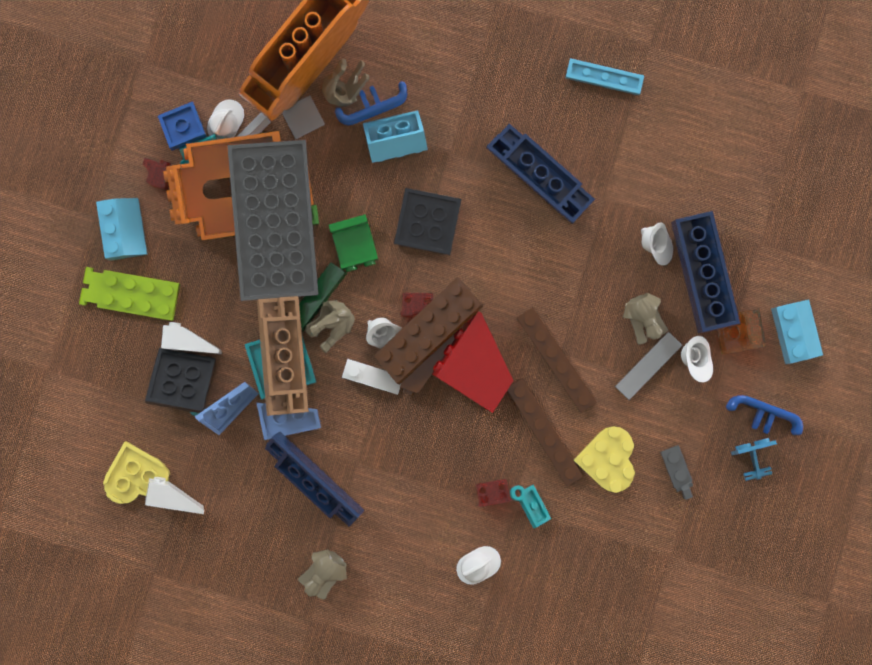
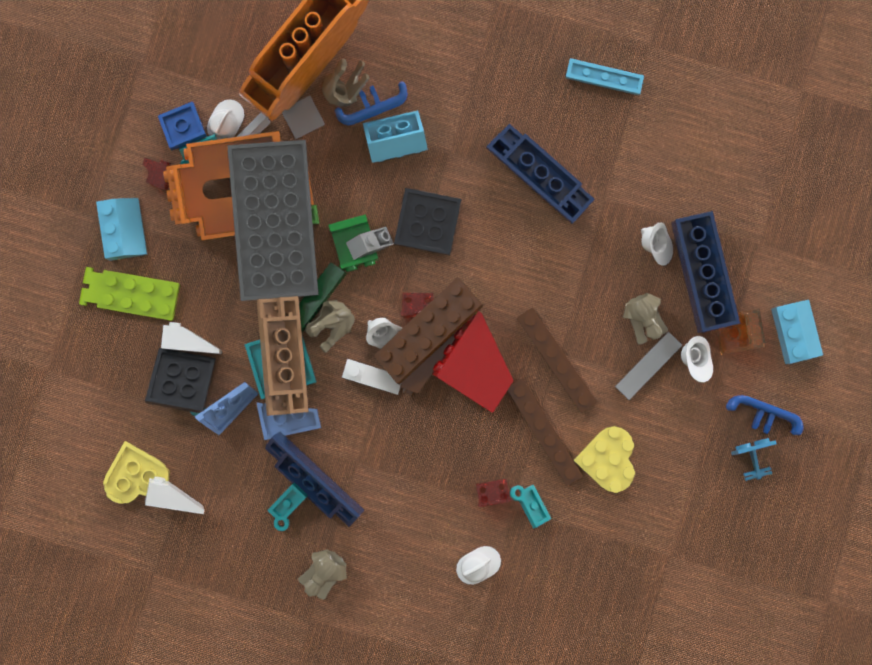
(286, 505): none -> teal hinge
(369, 243): none -> light grey slope
(677, 470): dark grey hinge -> none

